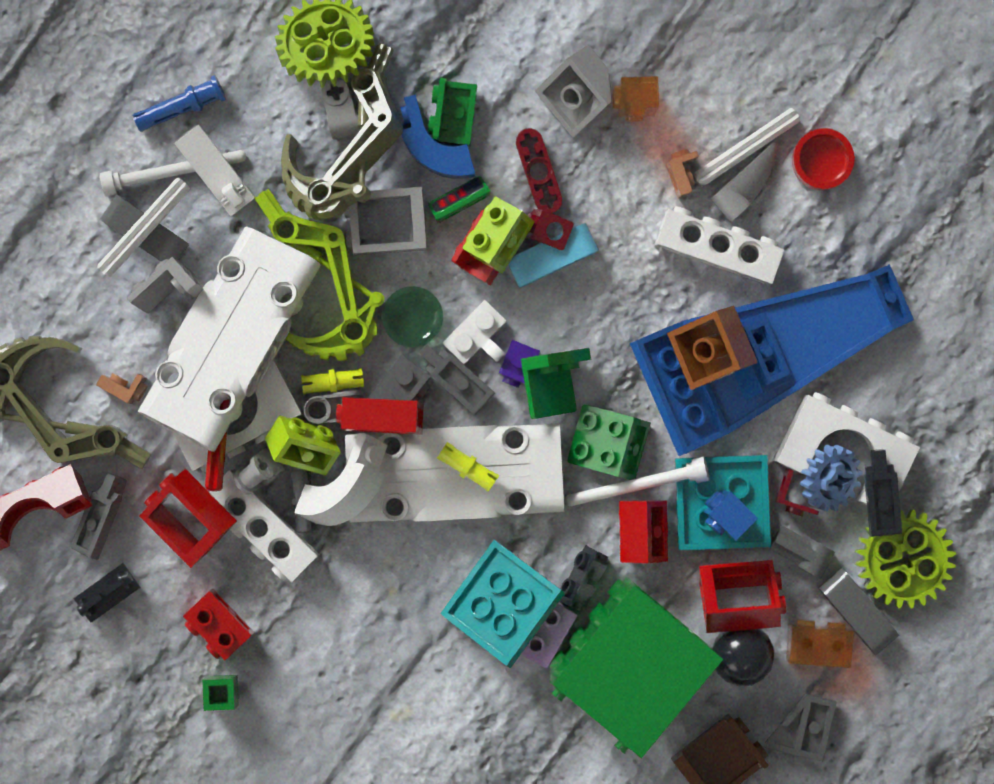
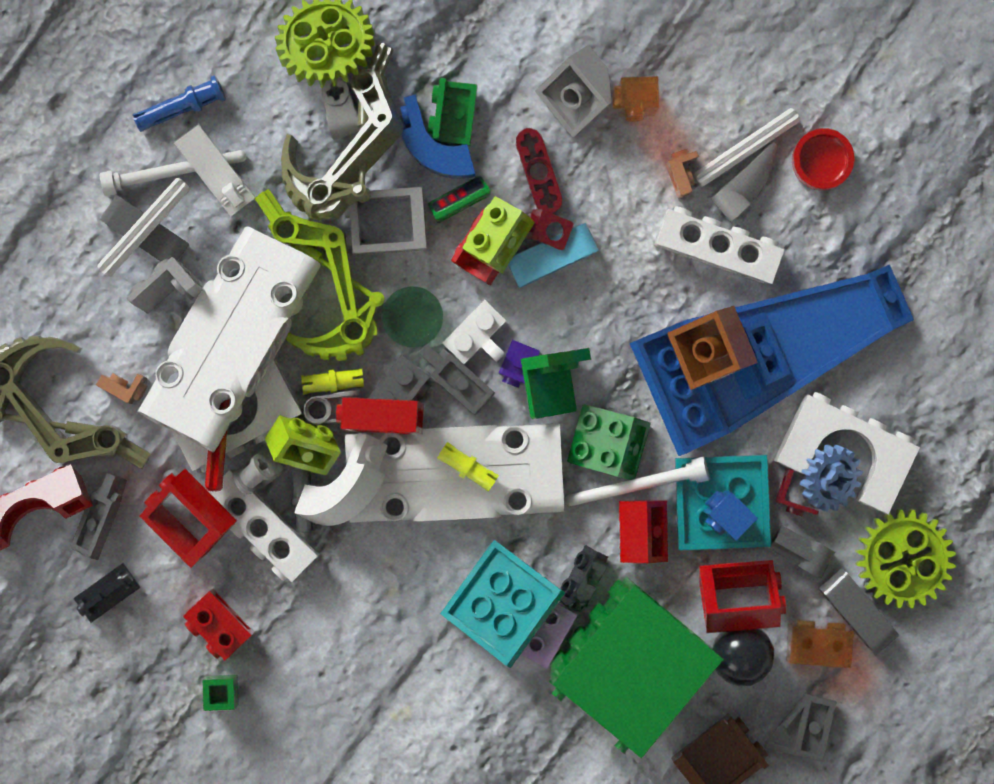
(882, 496): black hinge -> none

